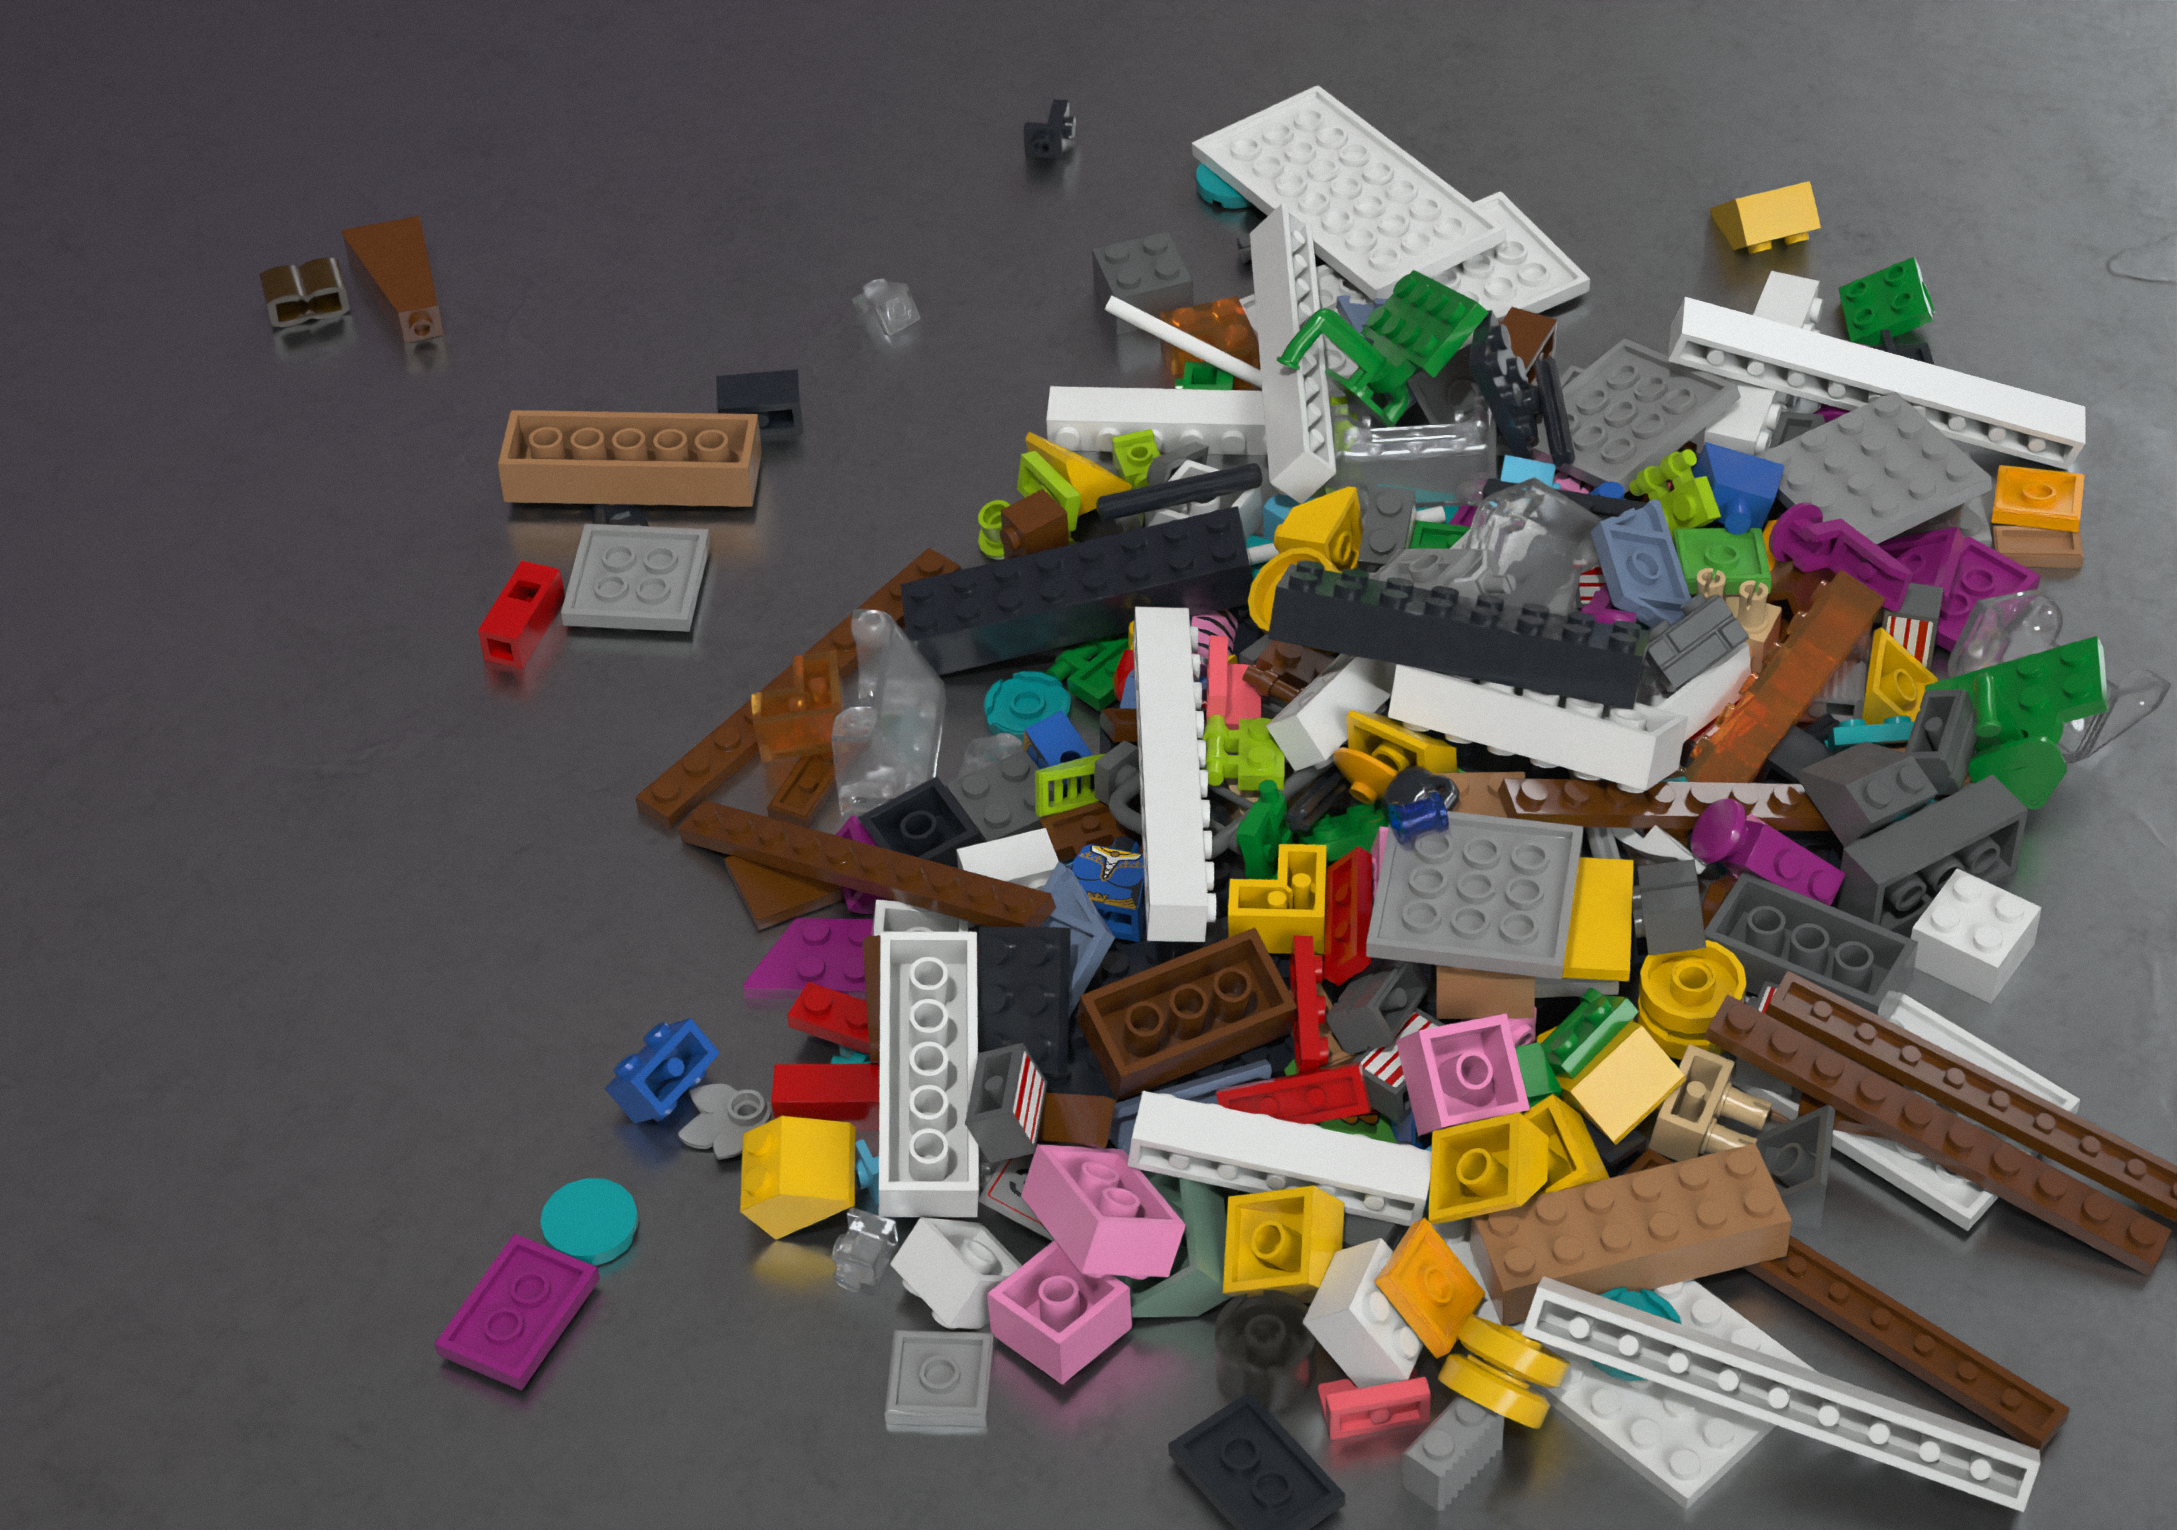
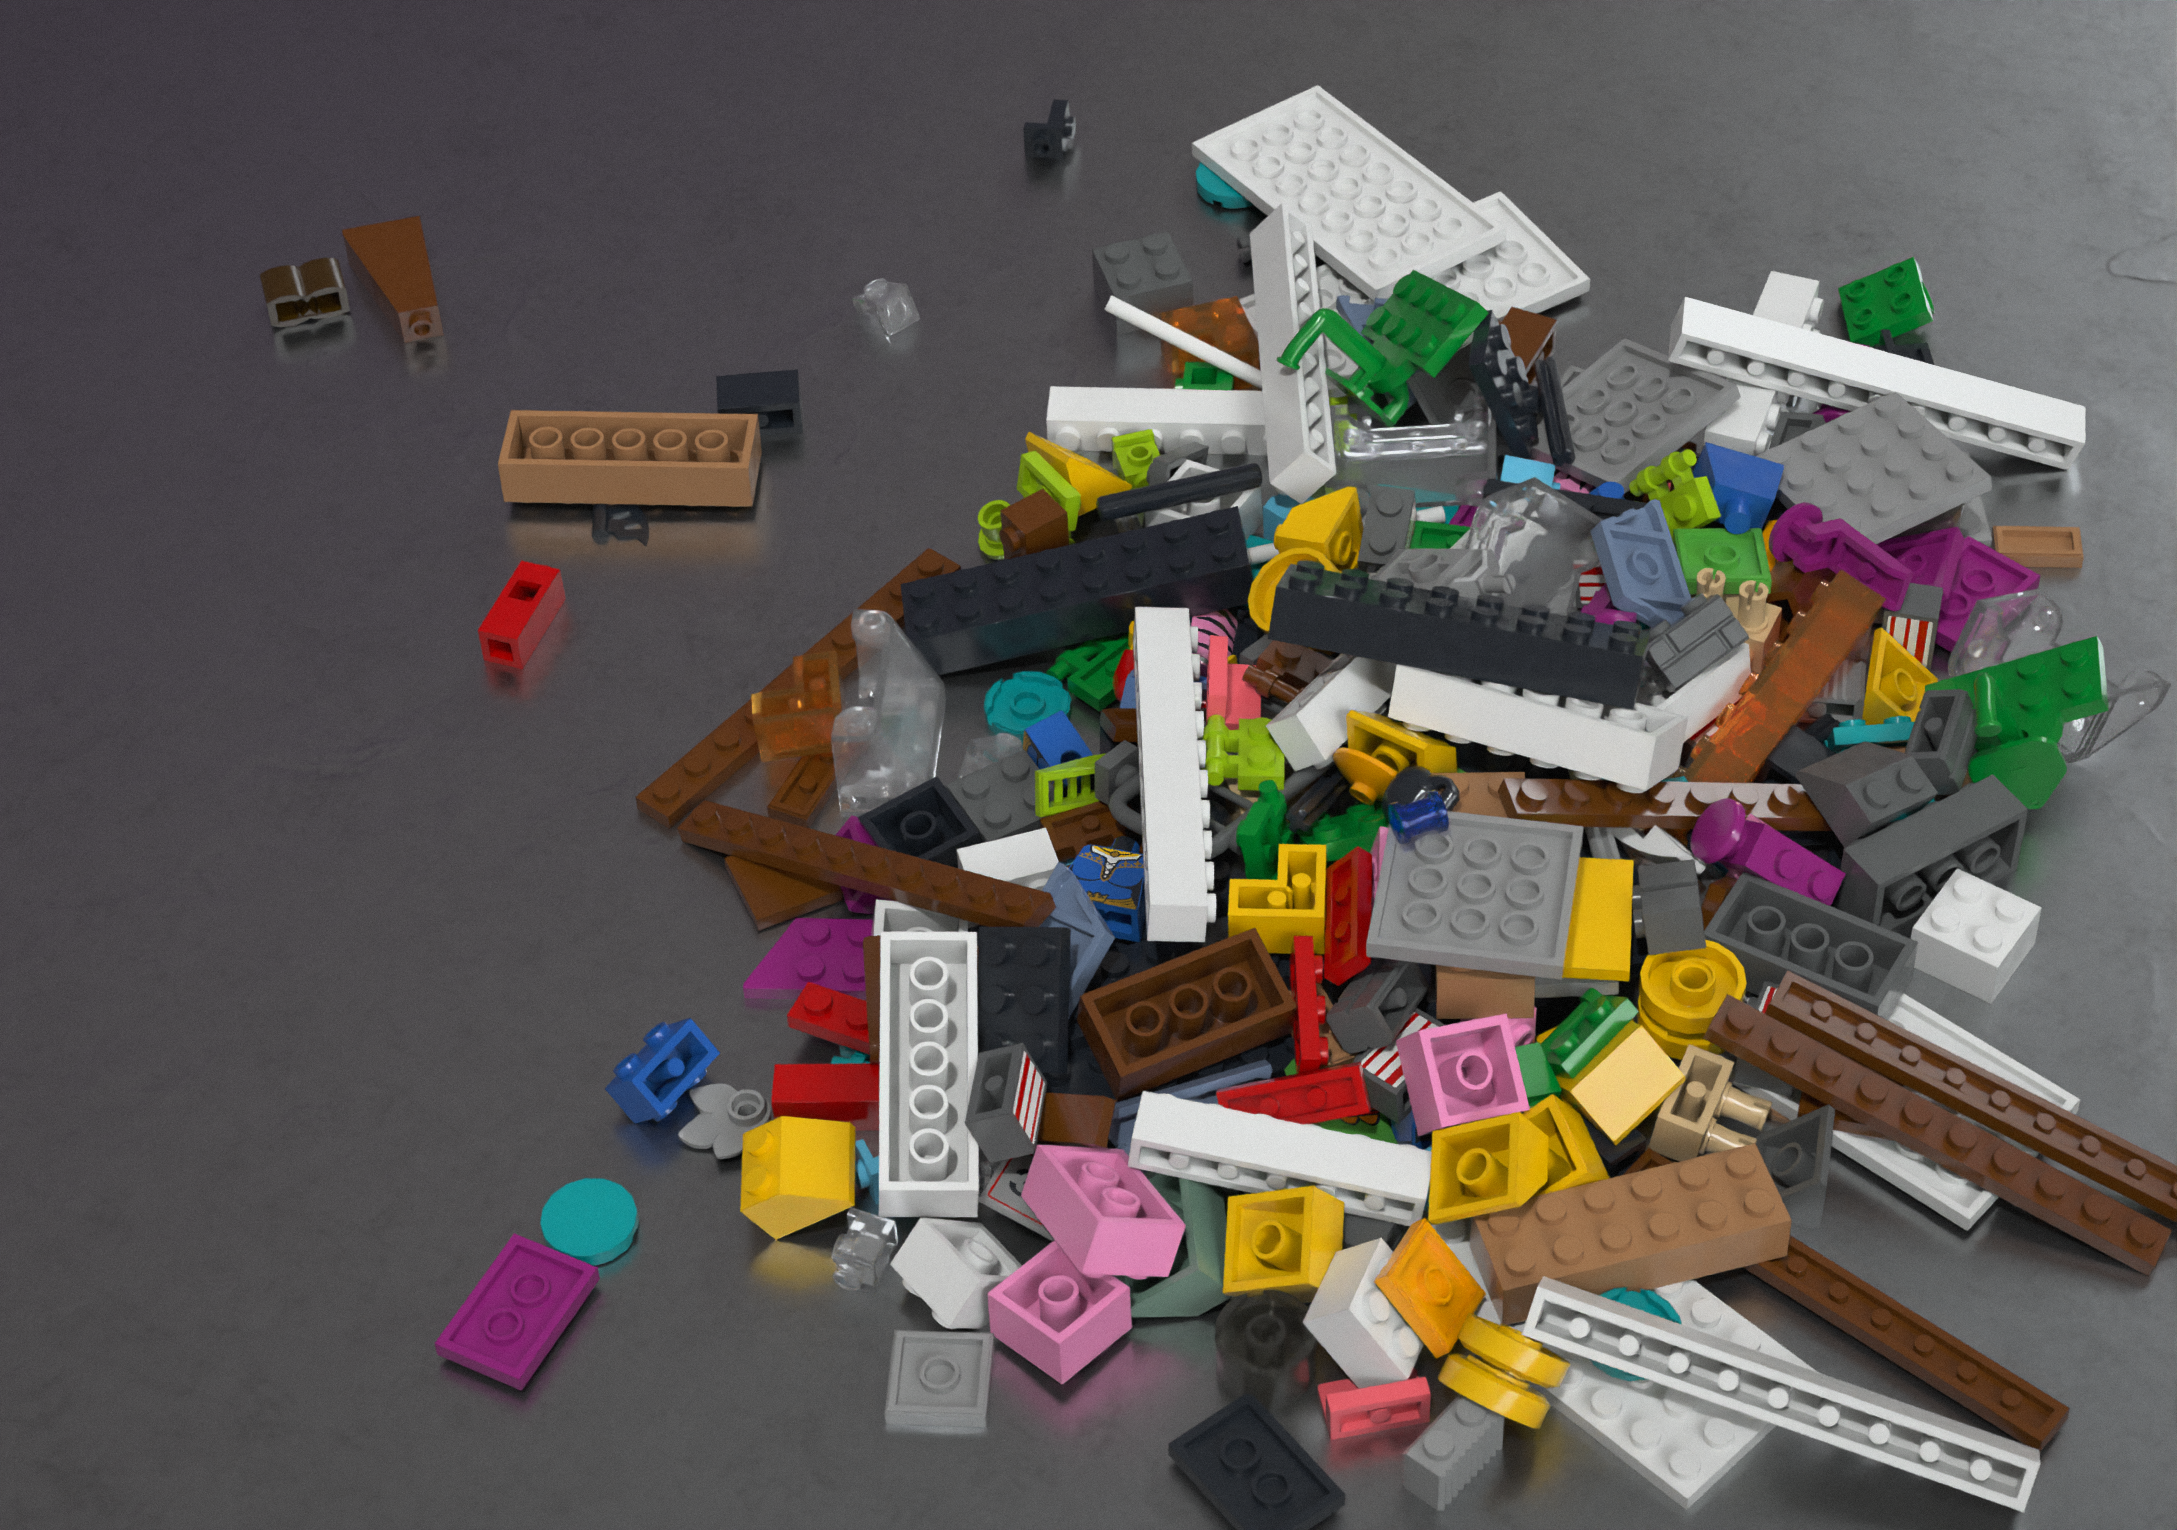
(636, 577): light grey plate -> none
(1768, 217): yellow slope -> none
(2038, 498): light orange tile -> none

